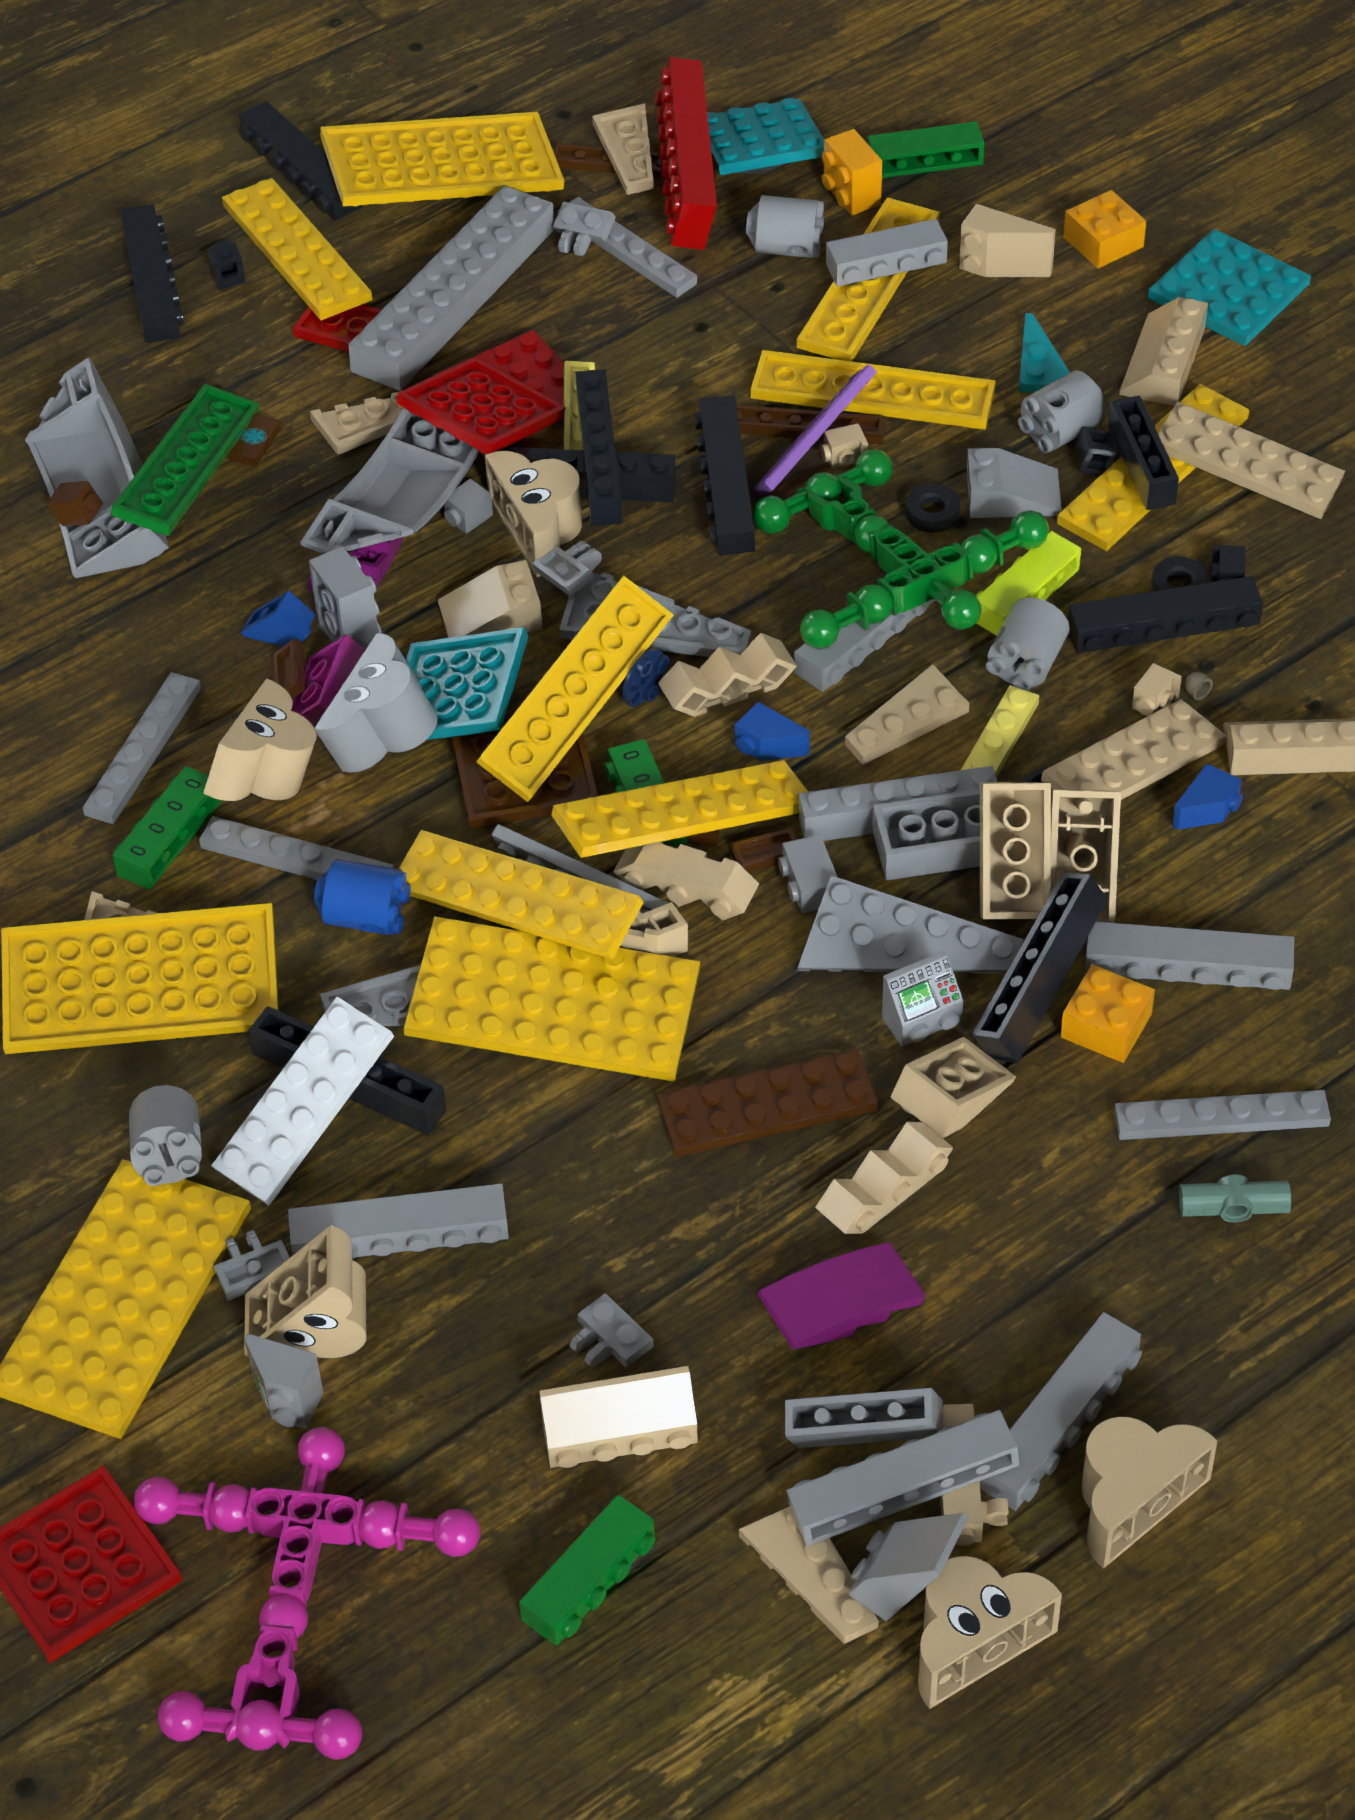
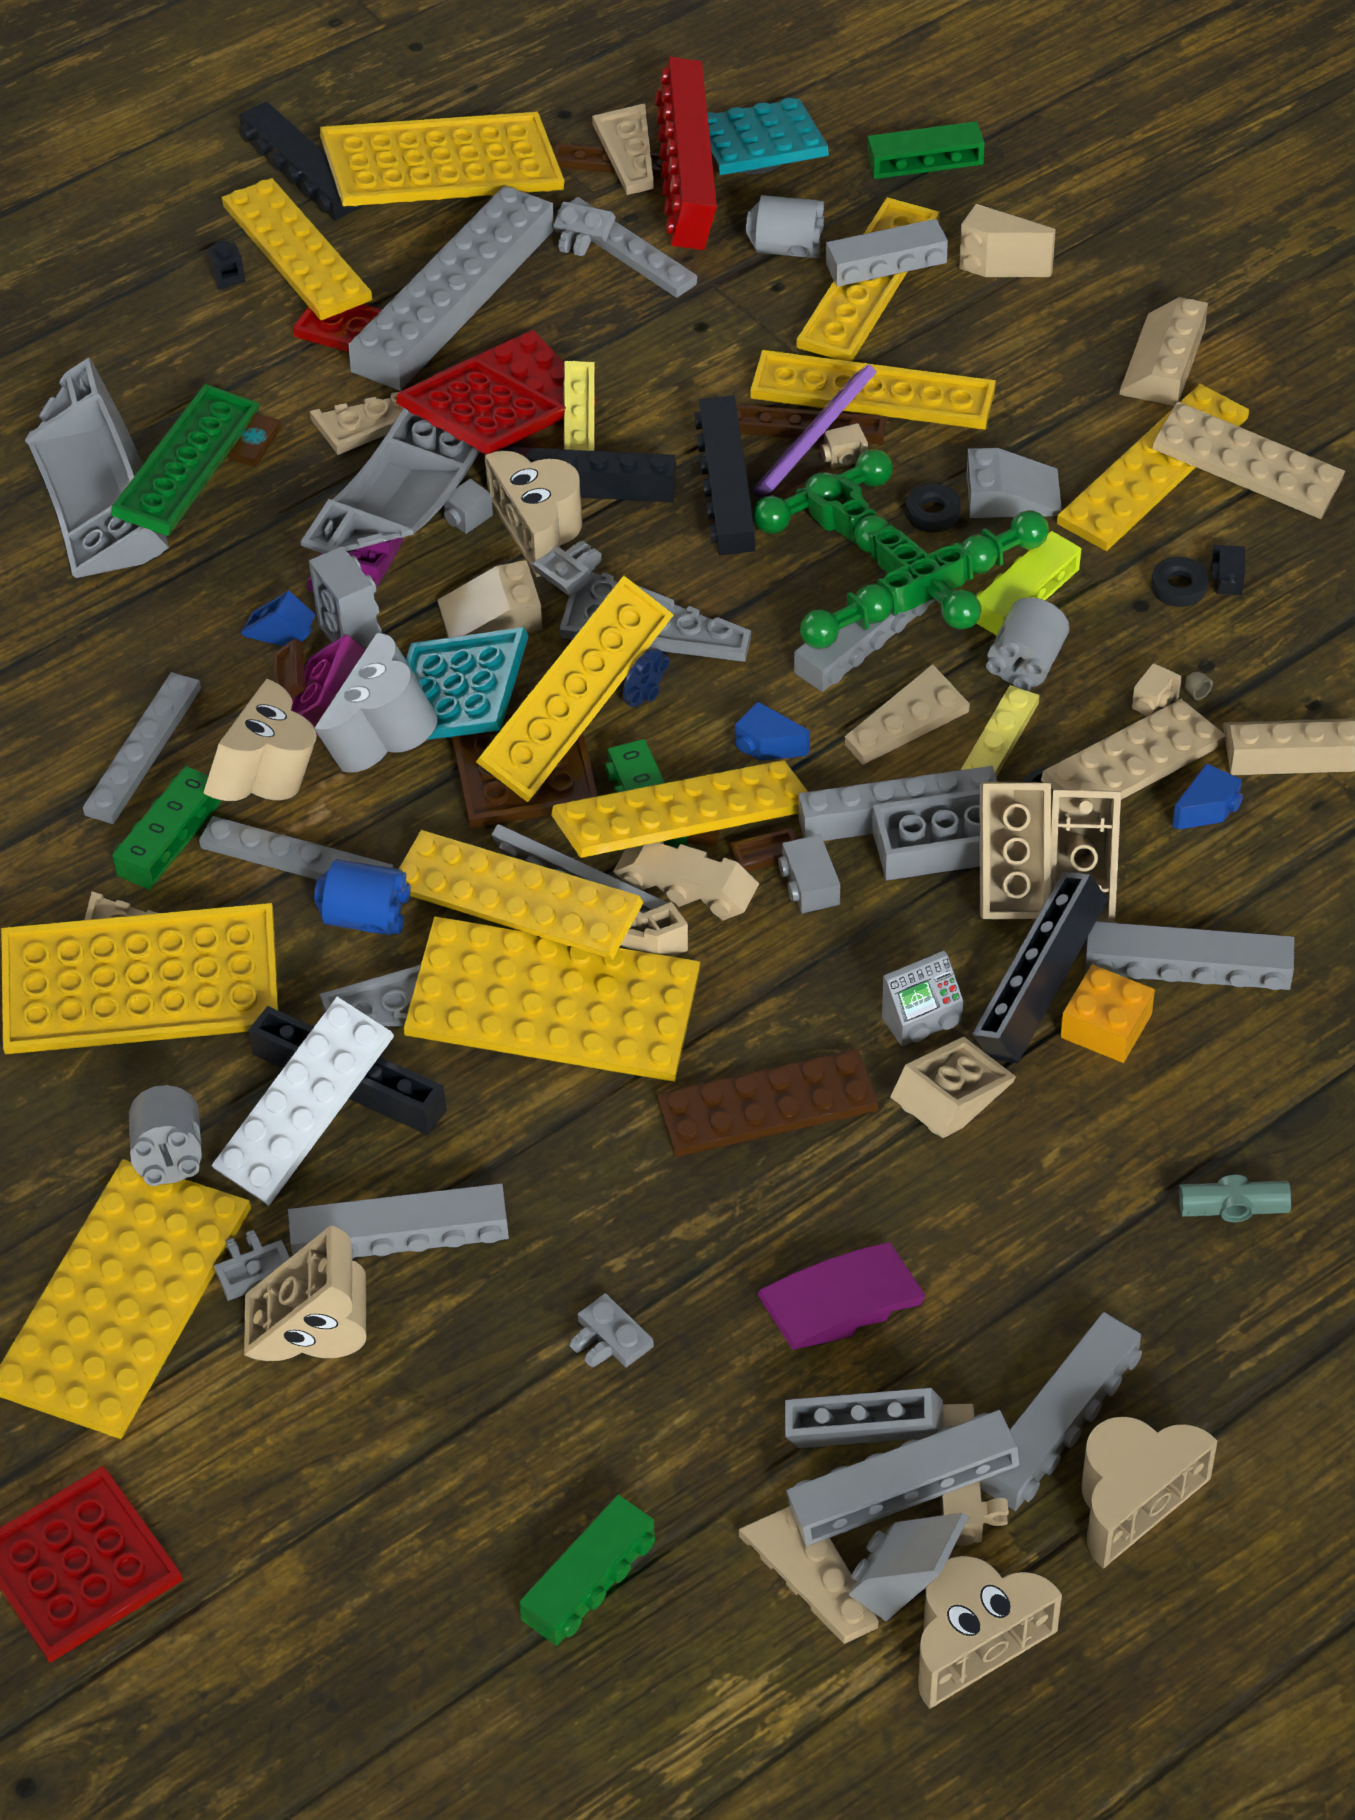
(75, 503): reddish brown brick -> none
(150, 273): black brick -> none
(284, 1615): dark pink piece -> none
(286, 1380): light grey slope -> none
(598, 447): black brick -> none
(618, 1417): slope -> none
(728, 676): tan brick -> none
(852, 172): light orange brick -> none
(885, 933): light grey wing -> none
(885, 1179): tan brick -> none
(1039, 358): teal wing -> none
(1061, 410): light grey cylinder -> none
(1095, 450): black brick -> none
(1104, 229): light orange brick -> none
(1143, 452): black brick -> none
(1165, 614): black brick -> none
(1222, 1114): light grey plate -> none
(1237, 282): teal plate -> none

